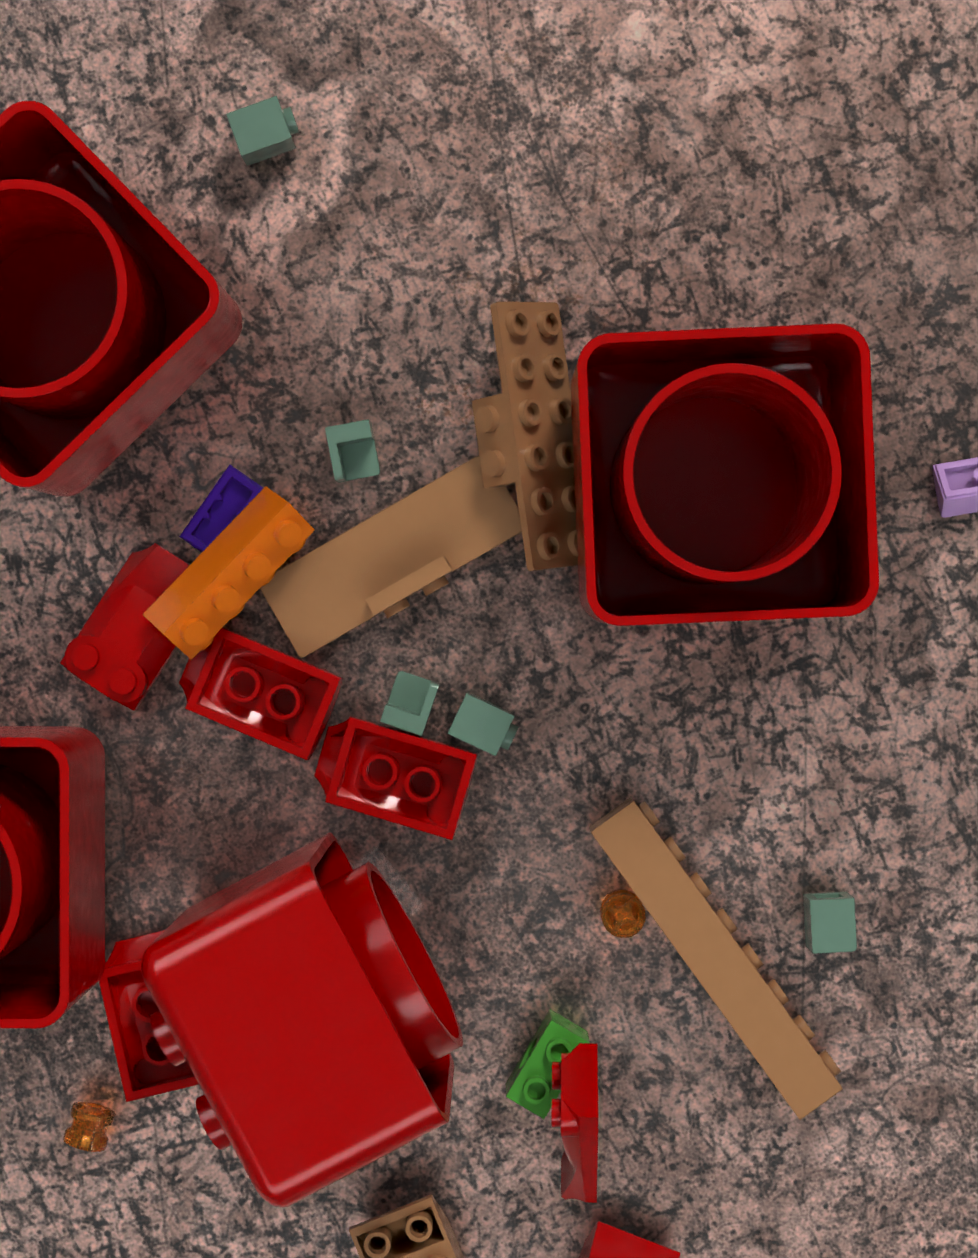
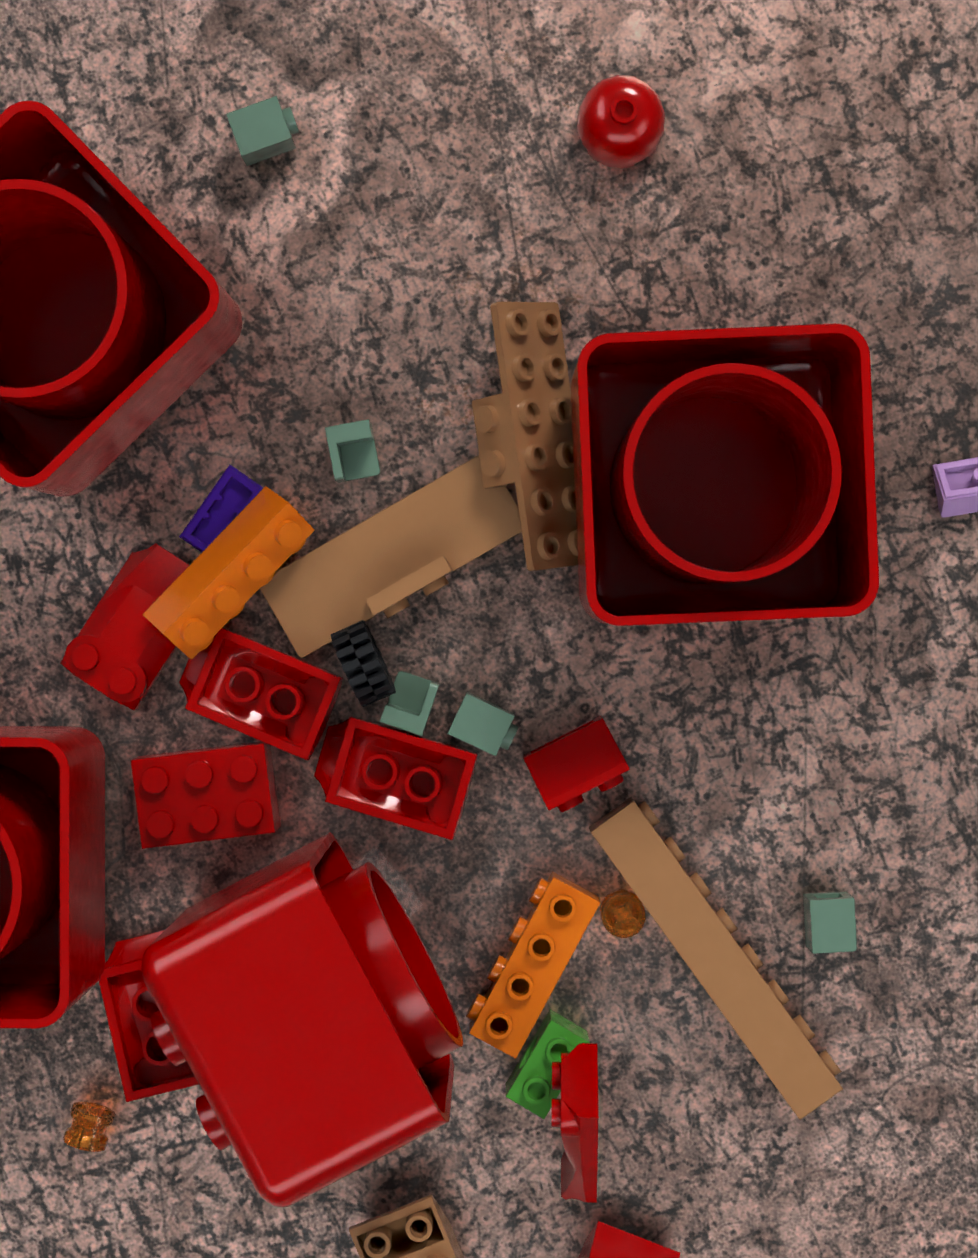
(205, 794): none -> red brick
(363, 663): none -> black tyre
(533, 963): none -> orange brick
(576, 764): none -> red slope
(621, 121): none -> red cylinder

